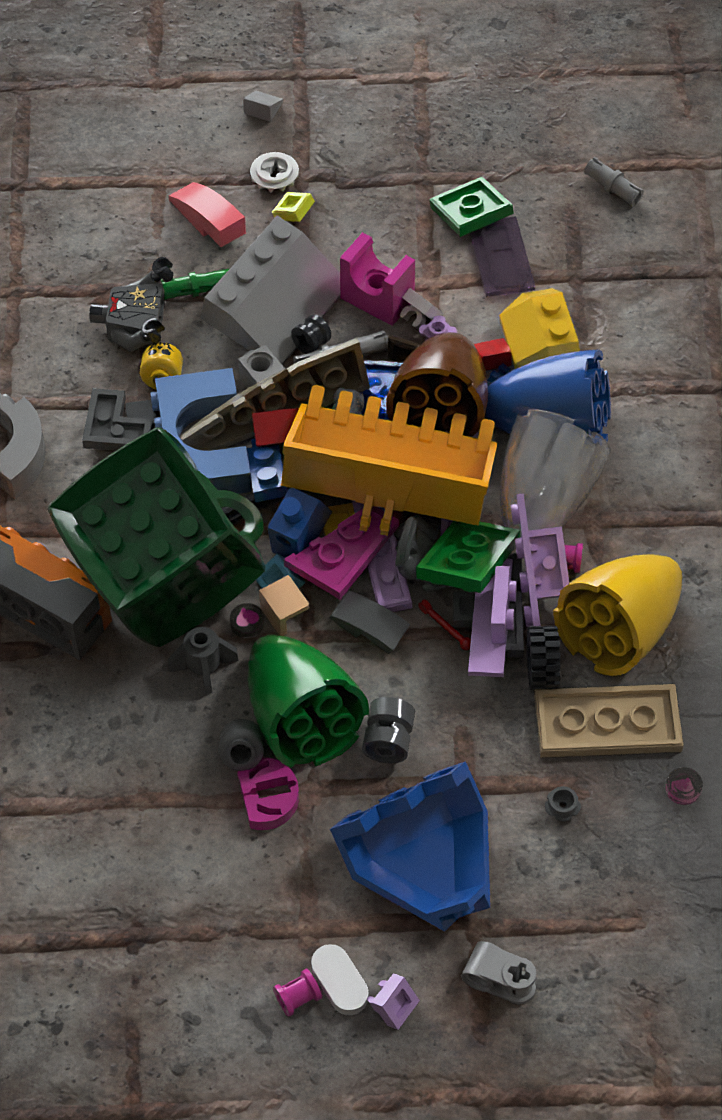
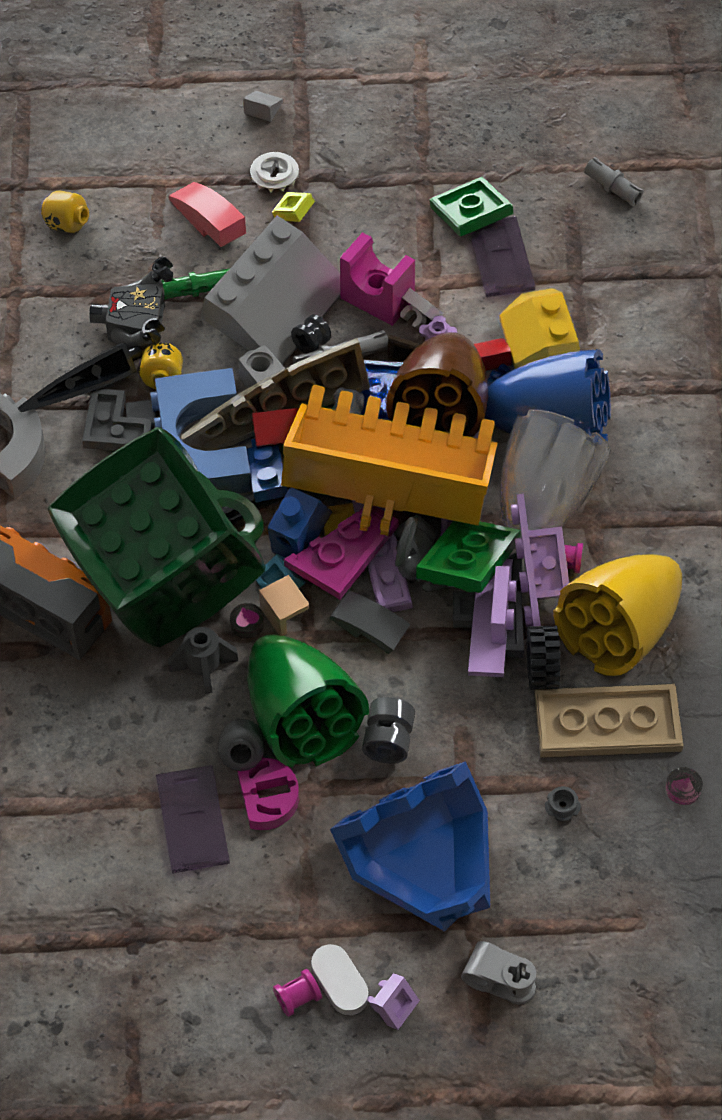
(65, 211): none -> yellow head
(88, 376): none -> black piece
(192, 819): none -> clear purple piece
(426, 608): red hinge -> none

